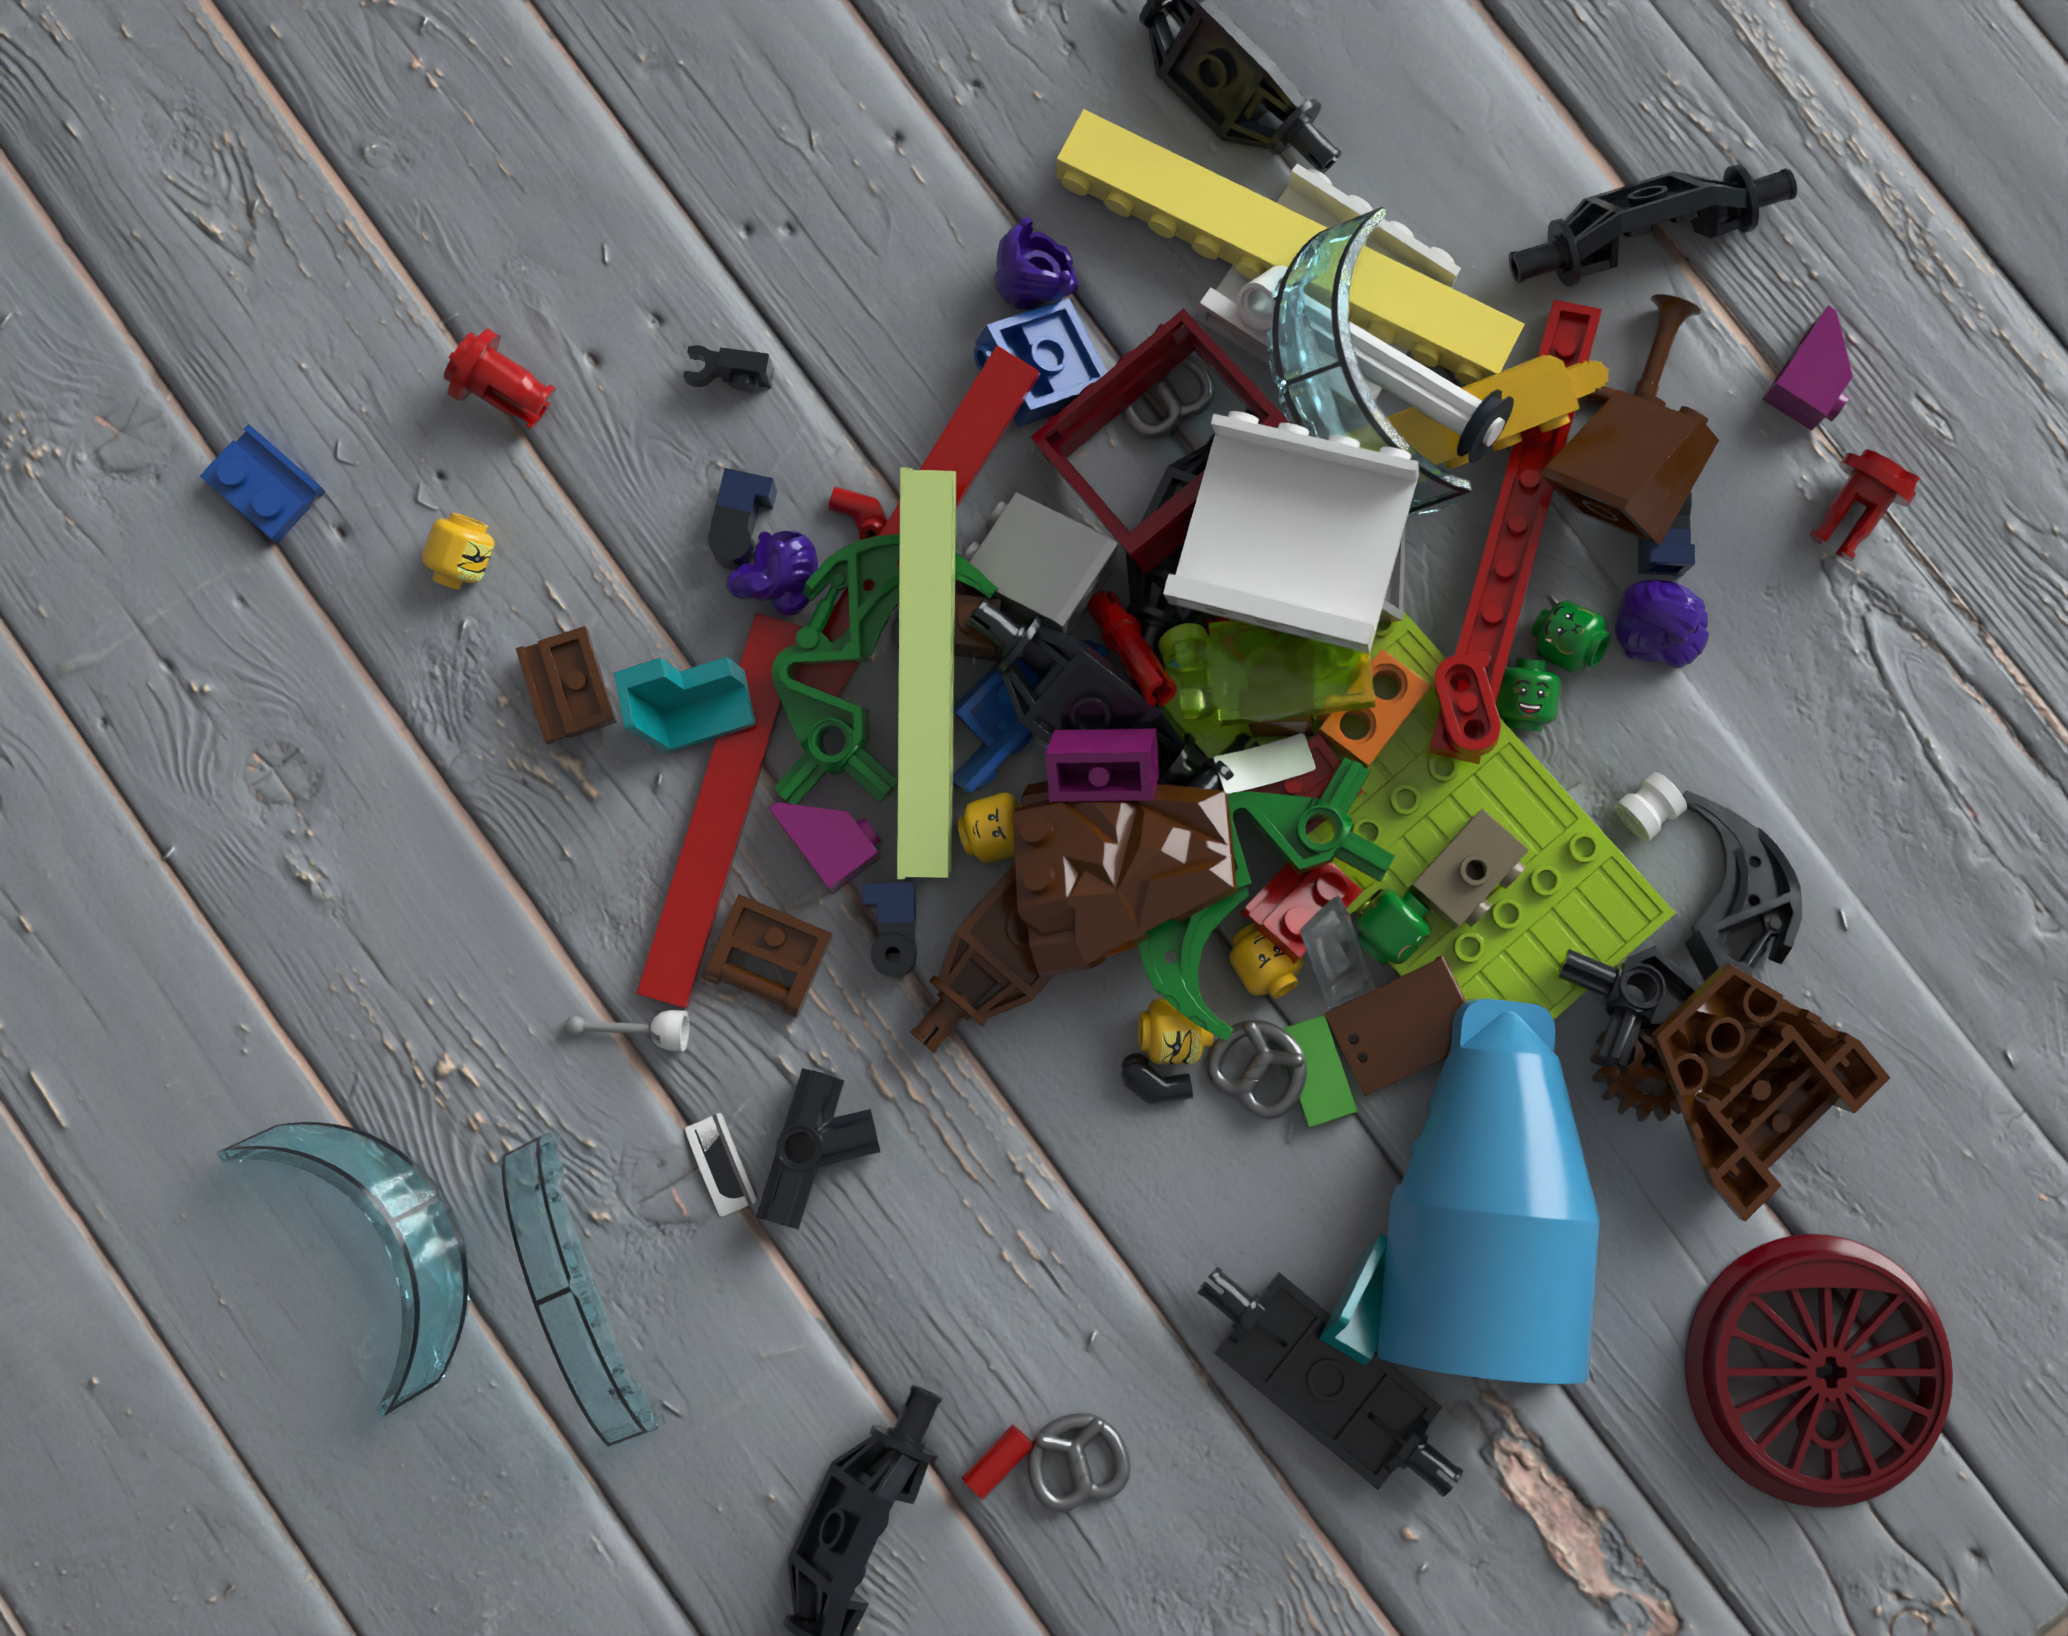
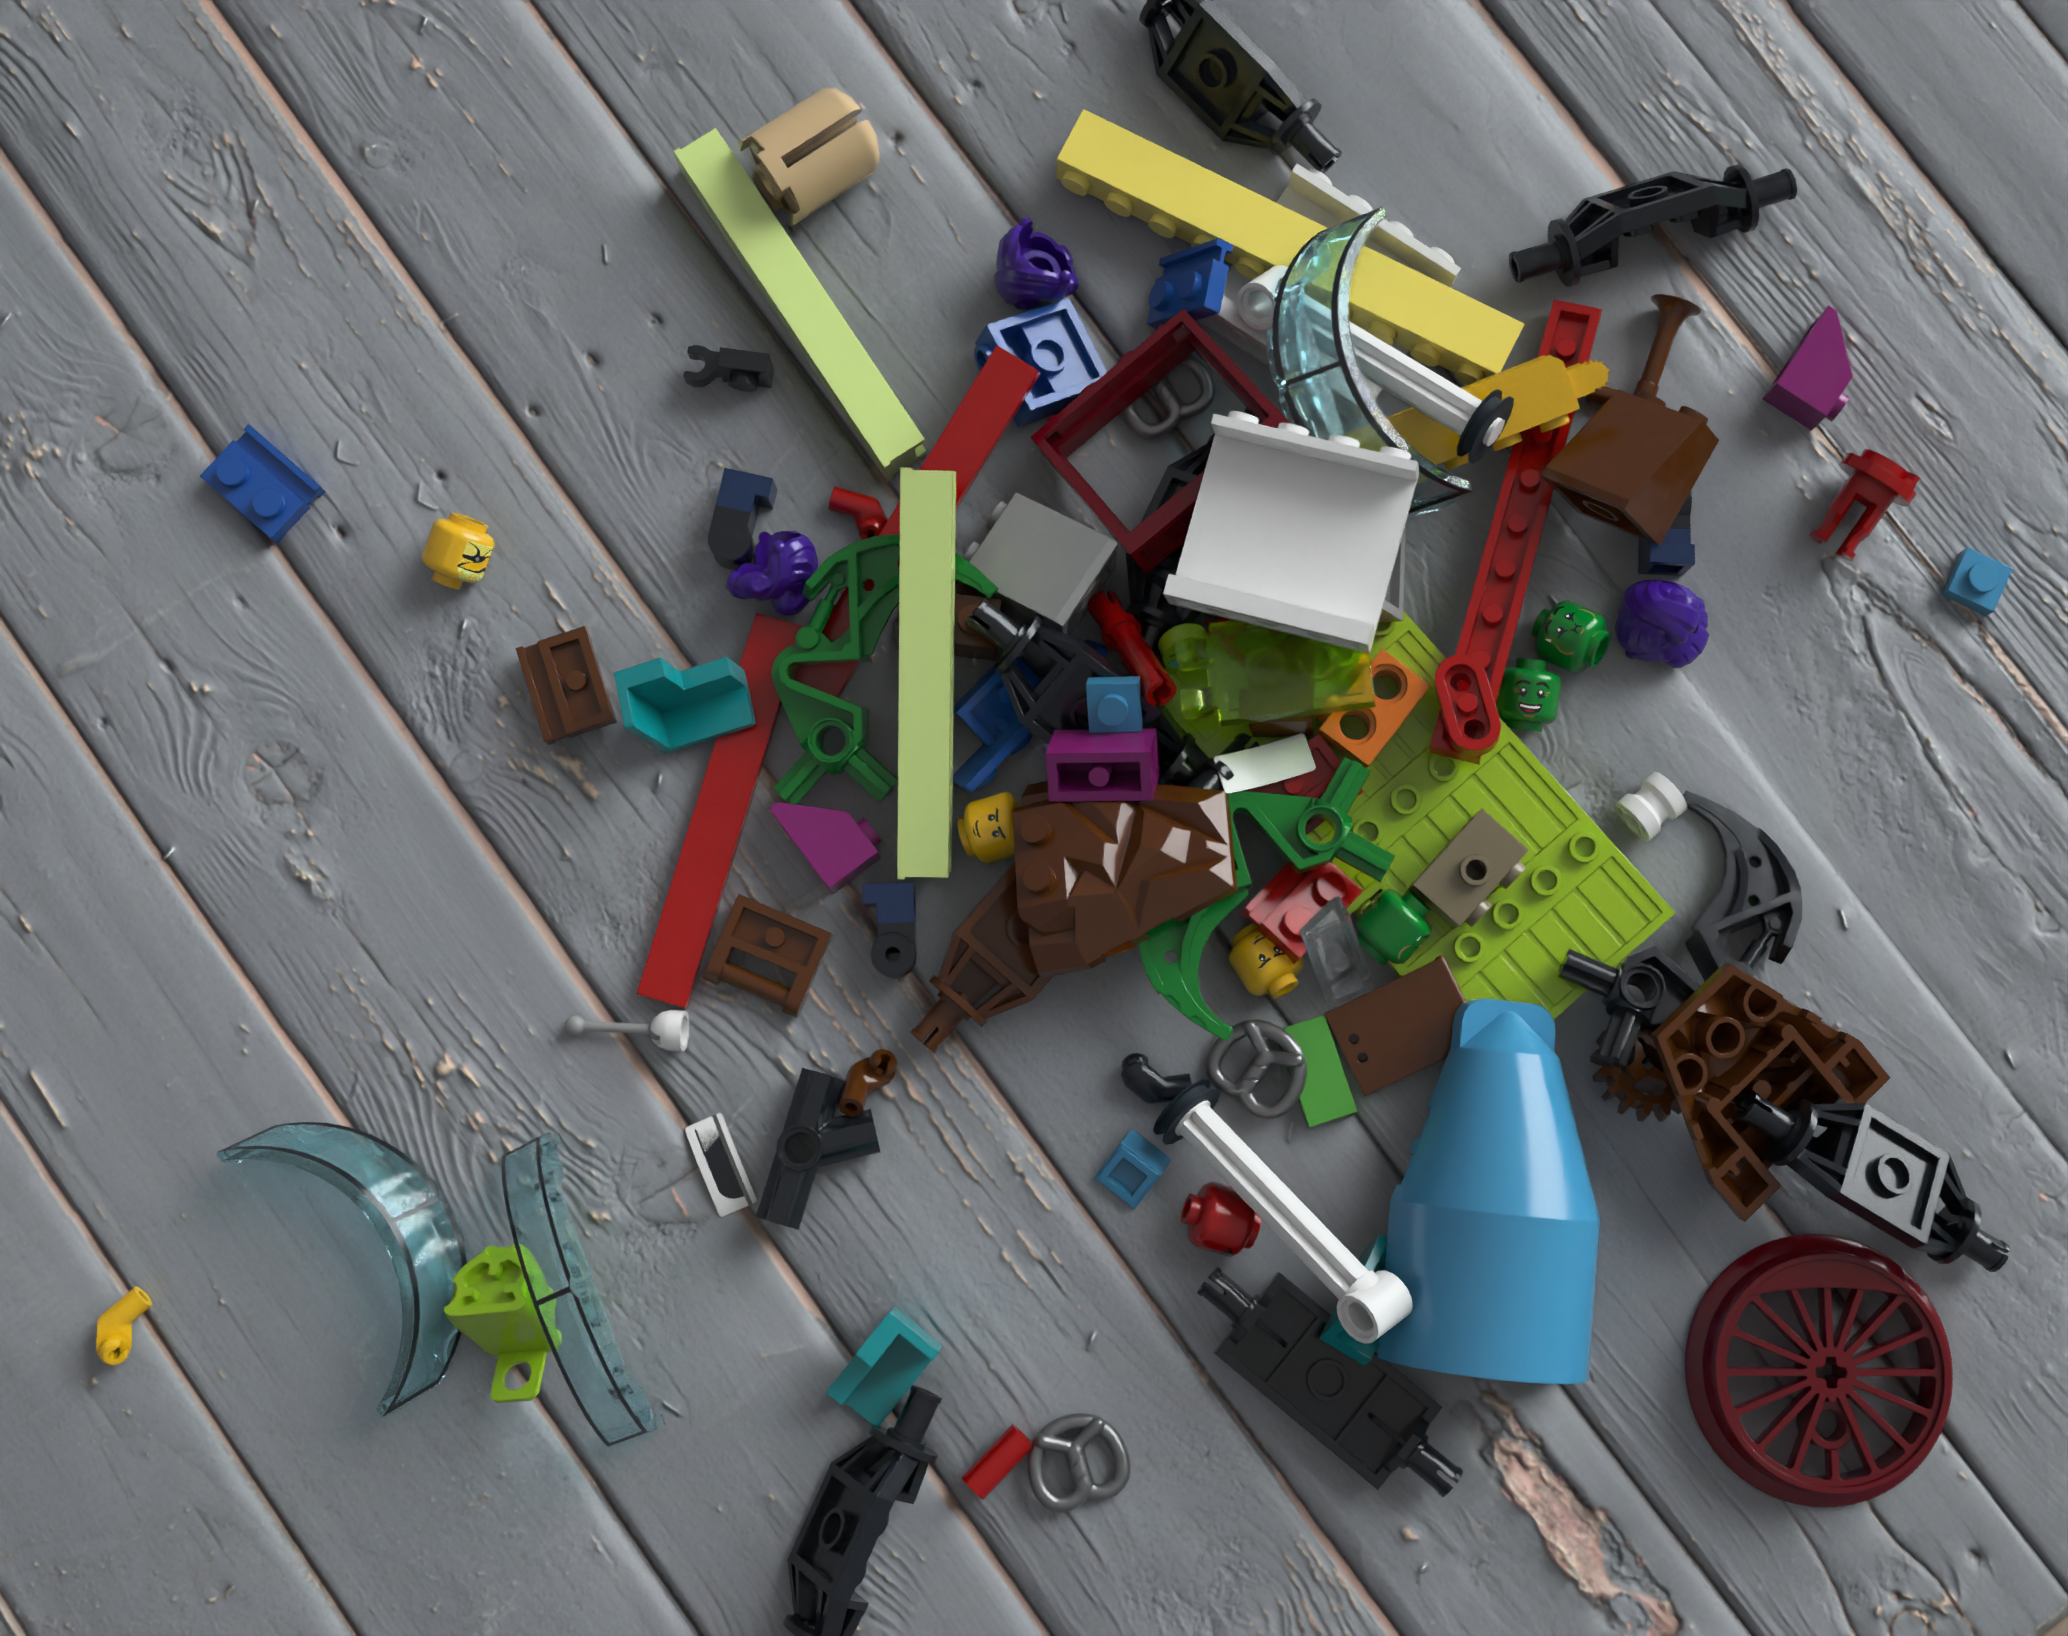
(116, 1324): none -> yellow arm
(496, 379): red piece -> none
(499, 1316): none -> lime piece
(801, 303): none -> yellowish green tile
(812, 153): none -> tan cylinder
(865, 1078): none -> reddish brown arm
(885, 1367): none -> teal panel
(1114, 704): none -> dark azure plate
(1133, 1168): none -> dark azure slope
(1170, 1035): yellow head -> none
(1190, 281): none -> blue plate
(1220, 1220): none -> red head
(1367, 1300): none -> white piece
(1877, 1174): none -> black plate
(1977, 581): none -> dark azure plate

